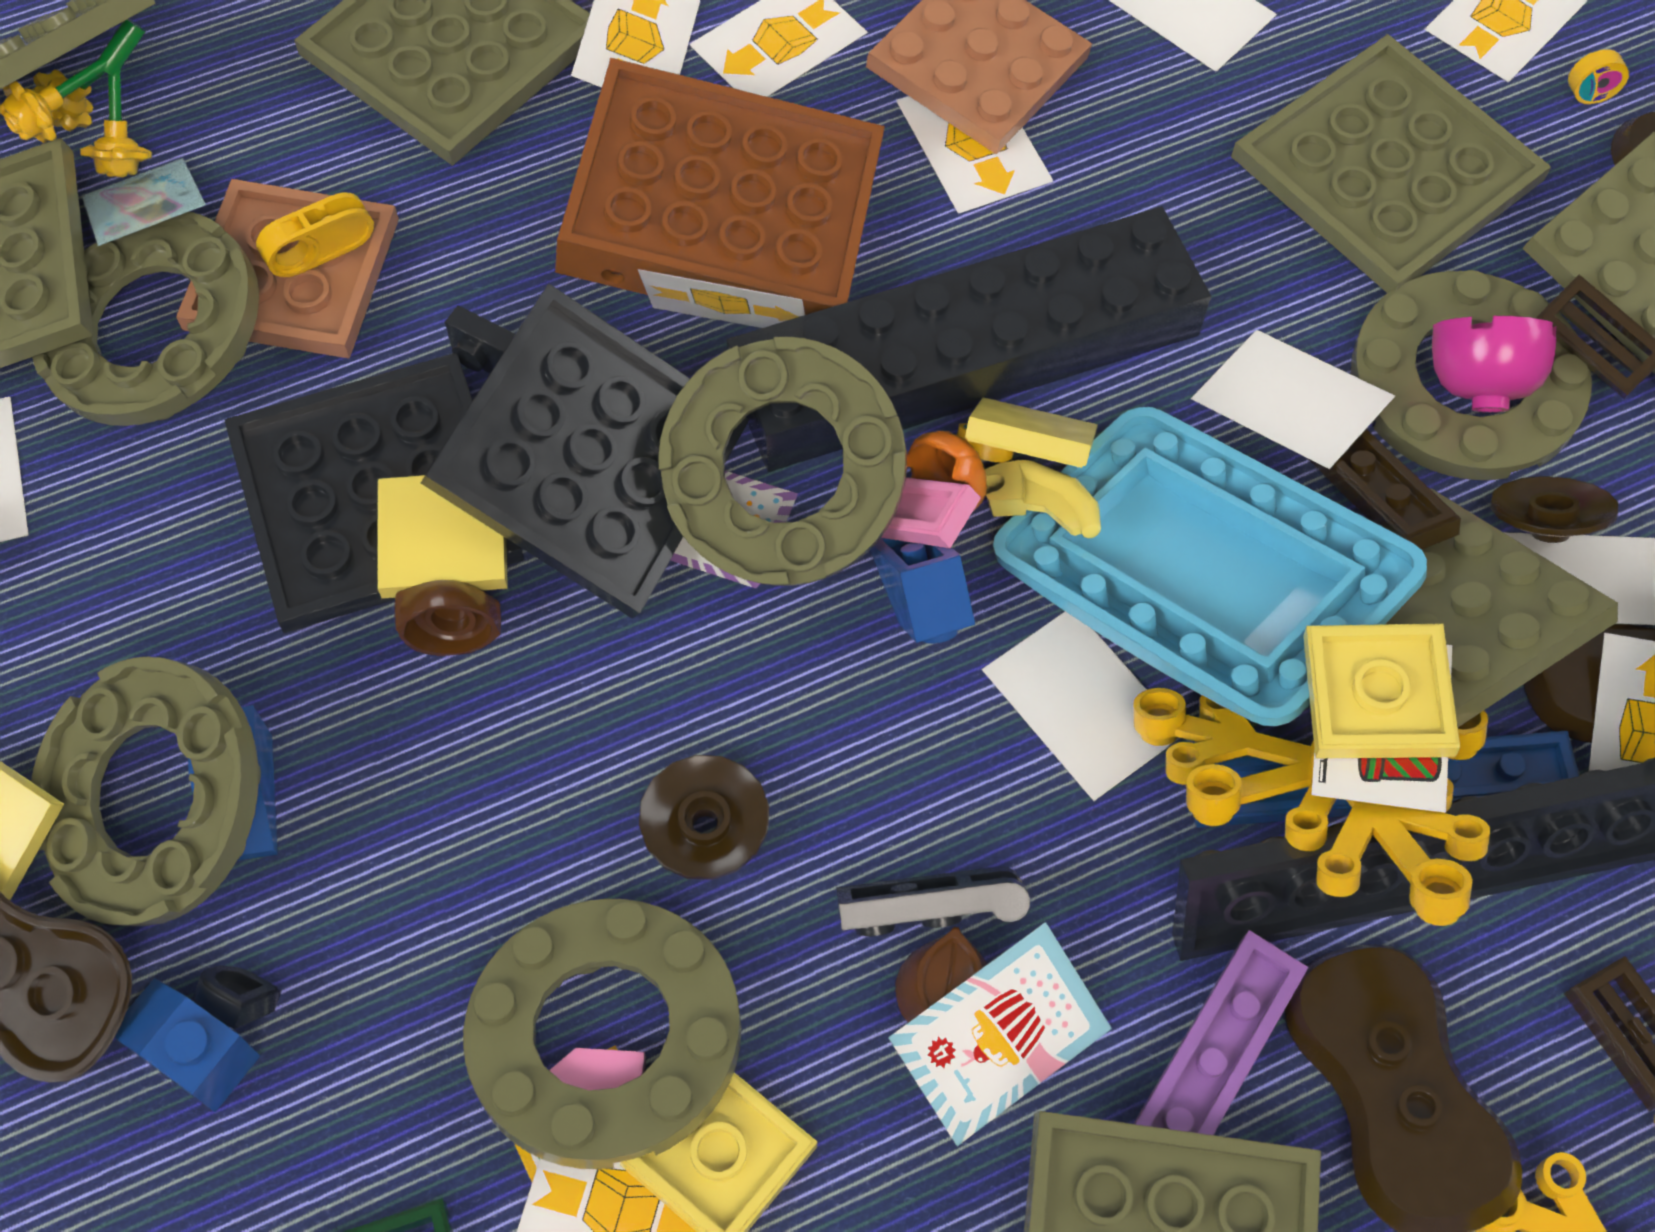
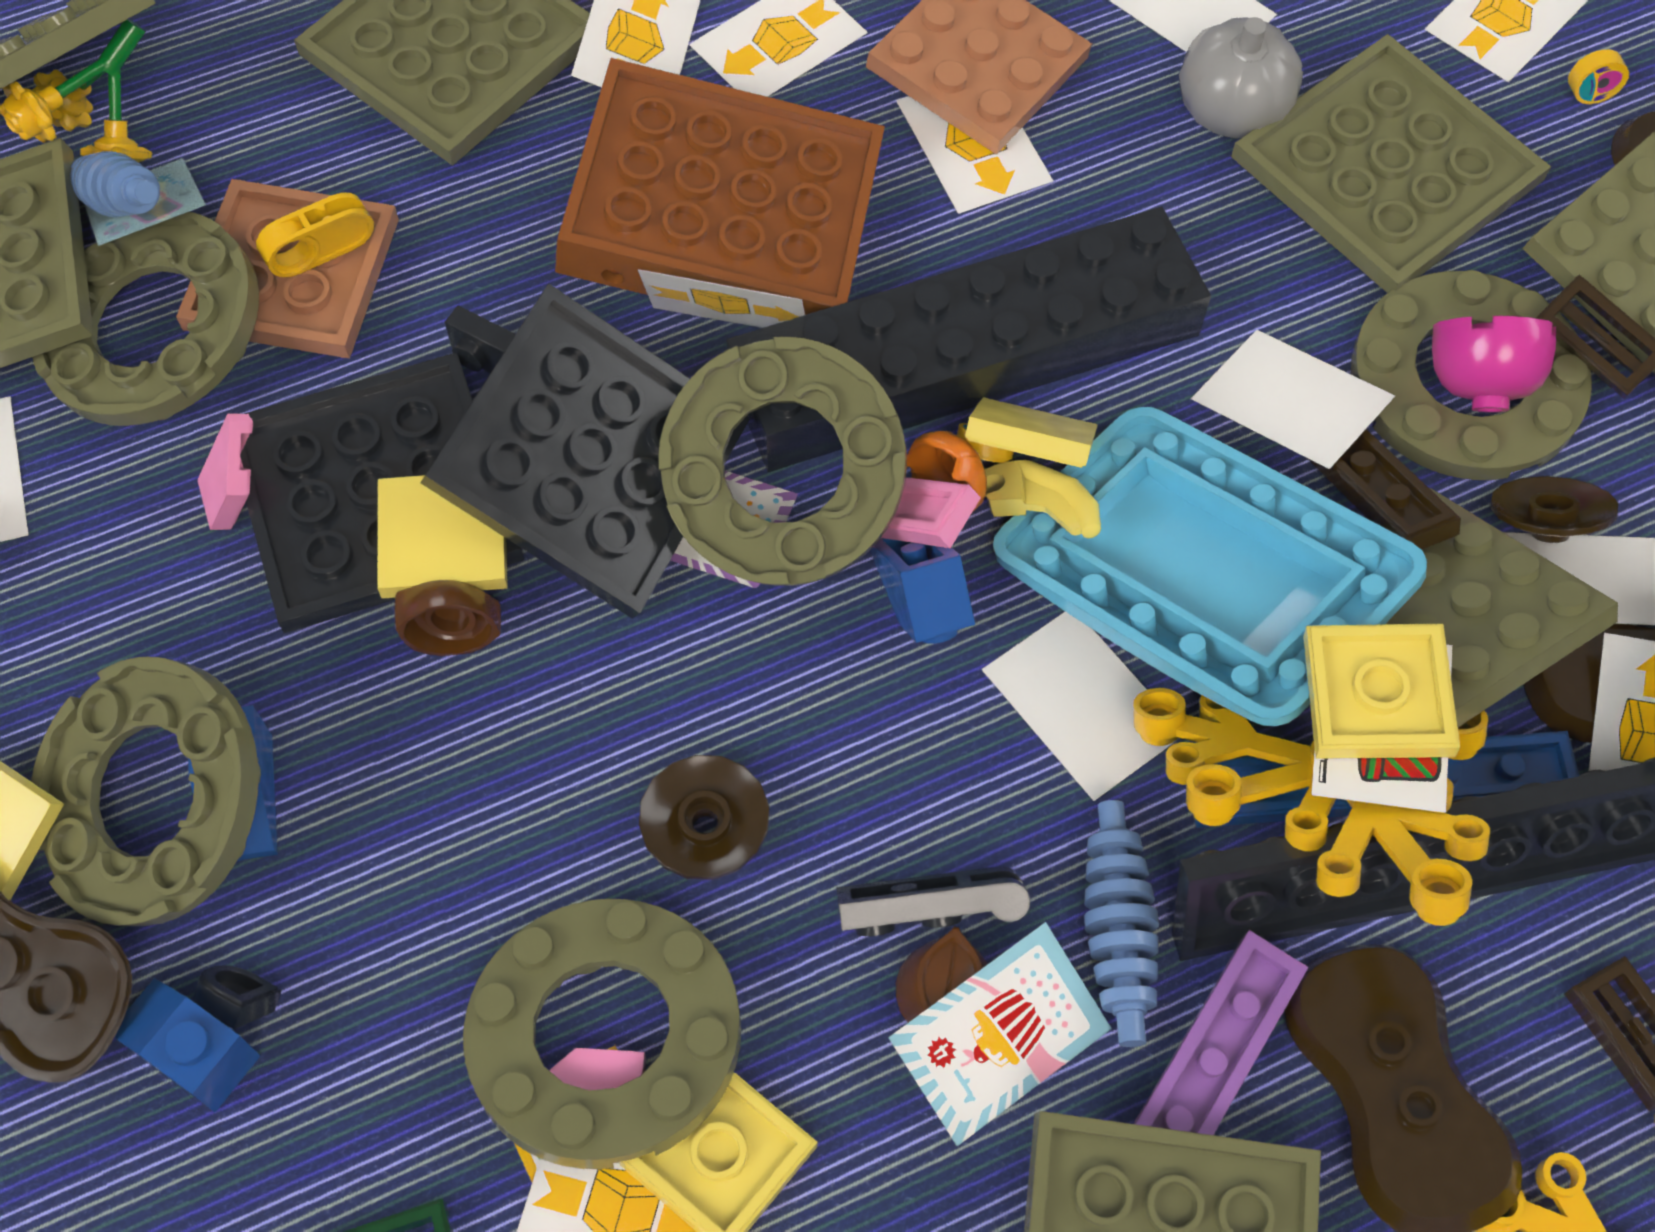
(114, 184): none -> medium blue piece
(223, 479): none -> bright pink tile
(1121, 923): none -> medium blue piece
(1240, 76): none -> light grey piece

